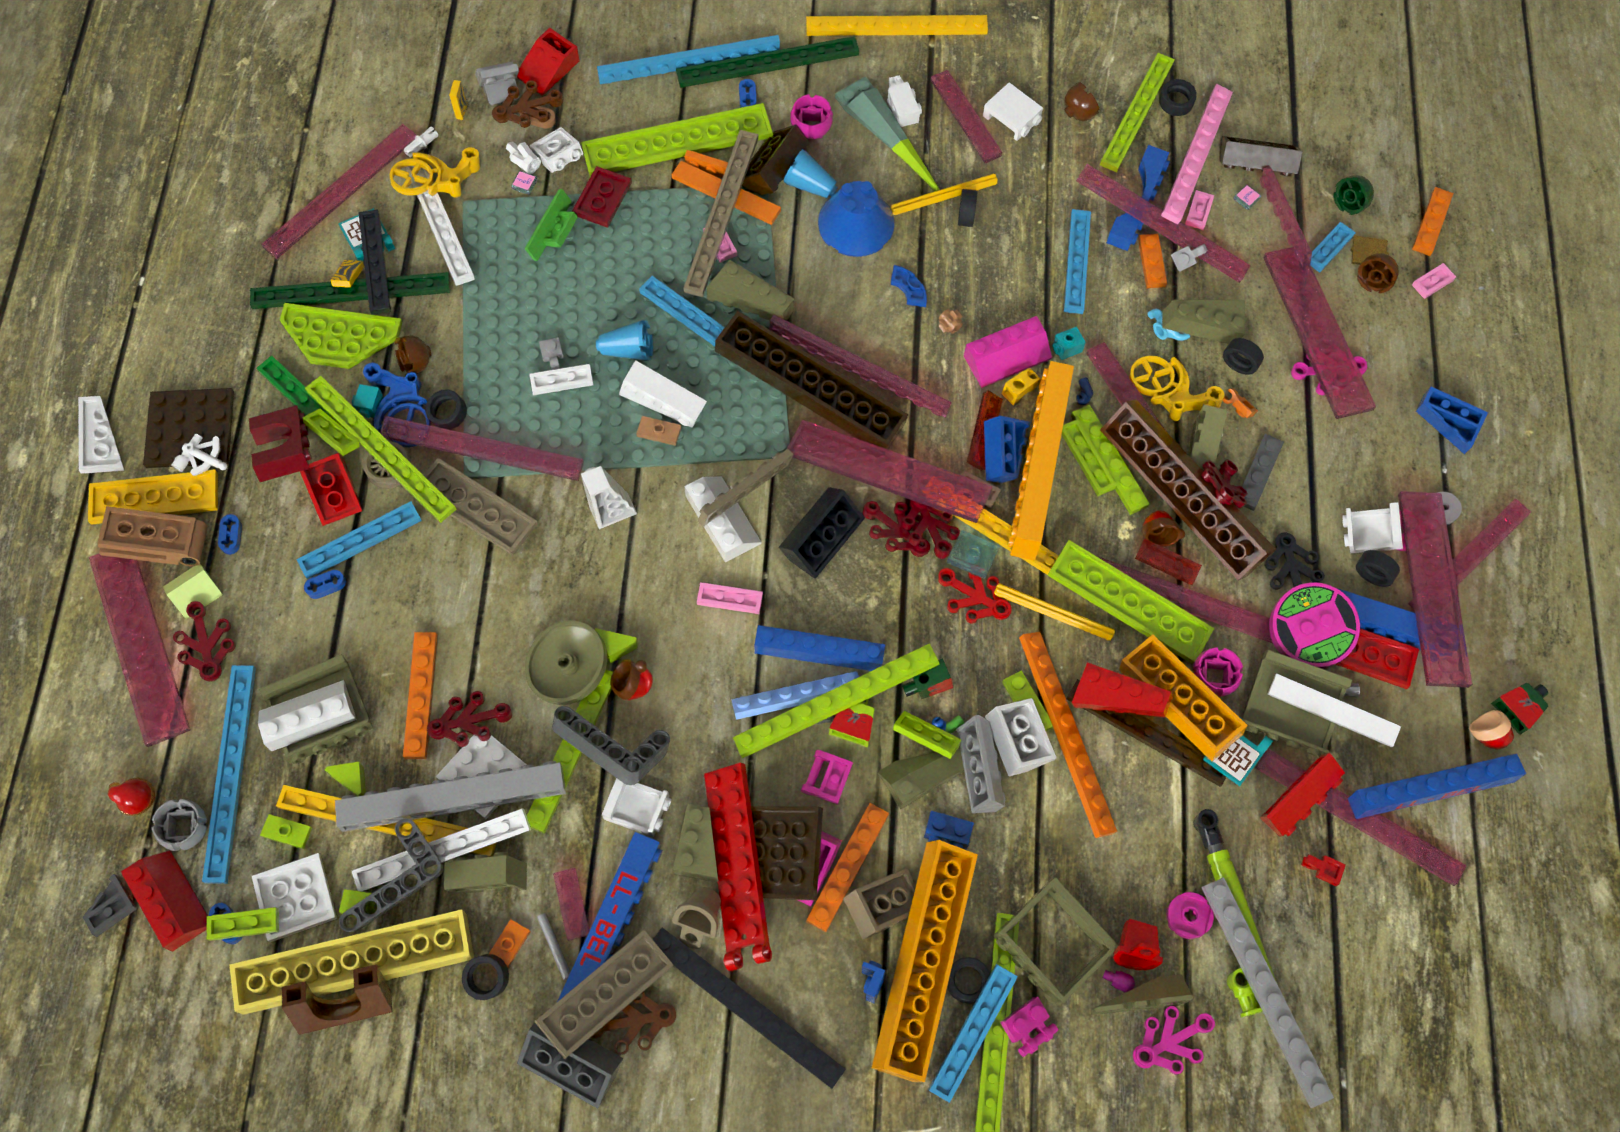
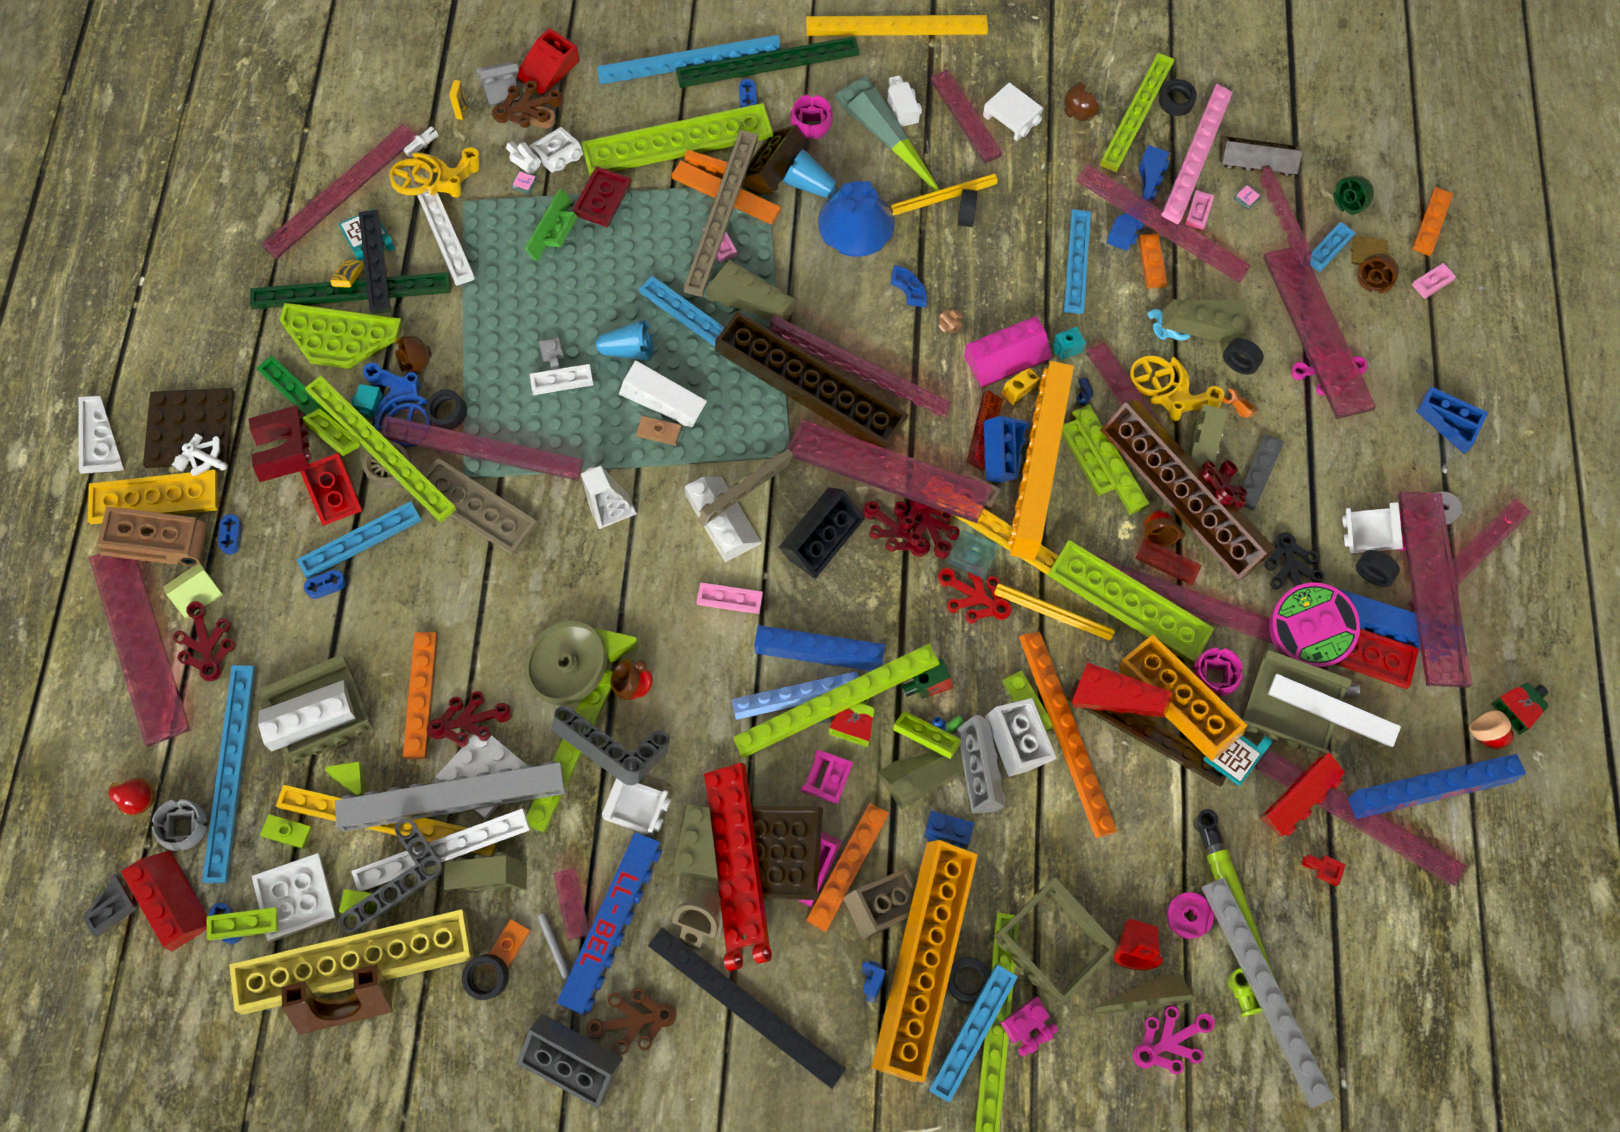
(603, 994): dark tan plate -> none
(1120, 980): magenta cylinder -> none
(1187, 257): light grey plate -> none

